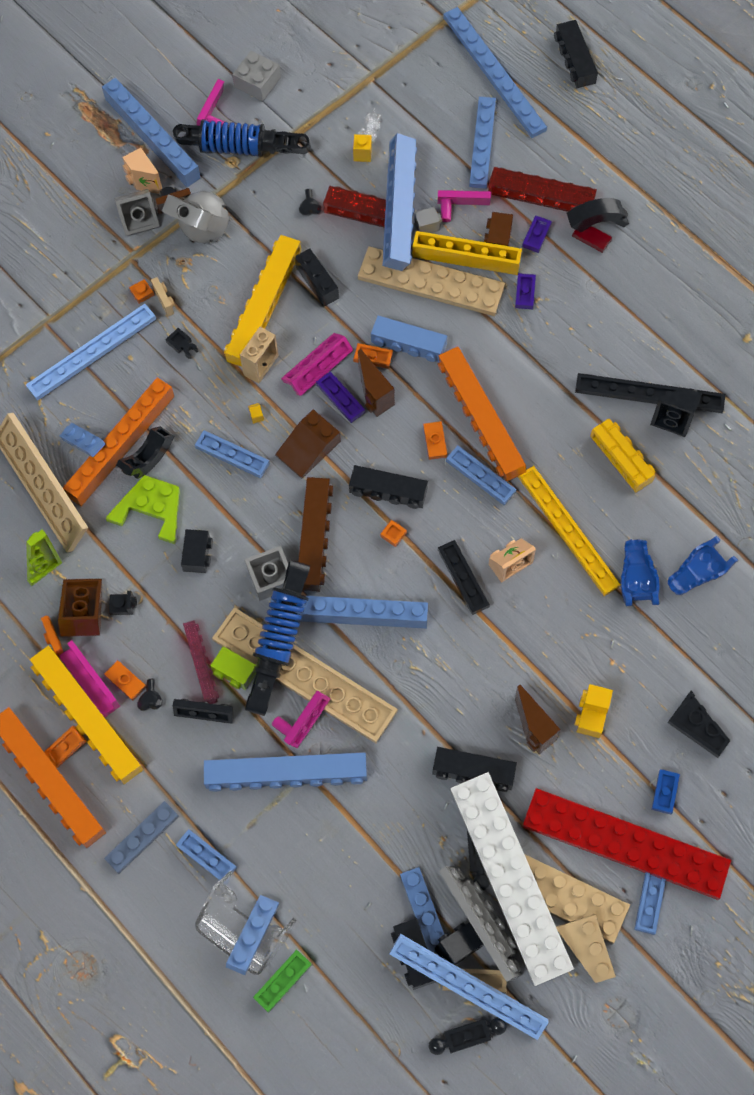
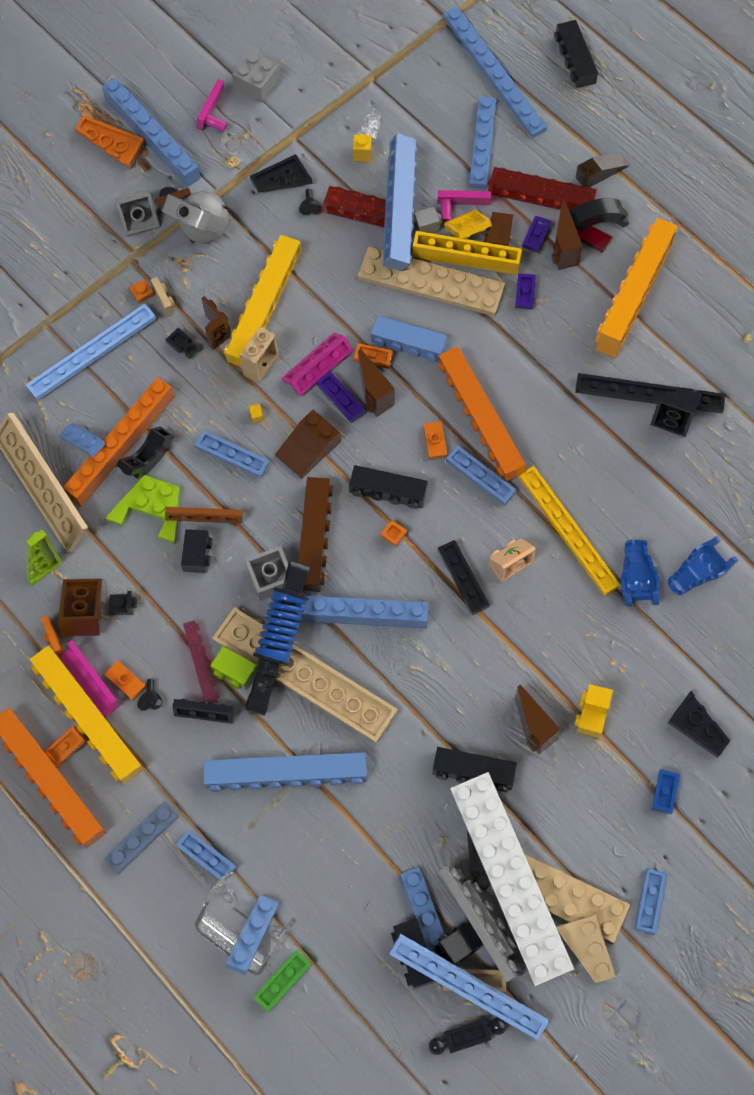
(112, 140): none -> orange wing
(141, 172): light nougat slope -> none
(203, 515): none -> dark orange tile
(218, 328): none -> reddish brown bracket
(240, 140): piece -> none
(281, 175): none -> black wing
(296, 733): dark pink piece -> none
(317, 277): black brick -> none
(468, 224): none -> yellow plate
(567, 243): none -> reddish brown slope
(600, 168): none -> dark brown slope
(623, 455): yellow brick -> none
(627, 844): red plate -> none
(635, 287): none -> light orange brick

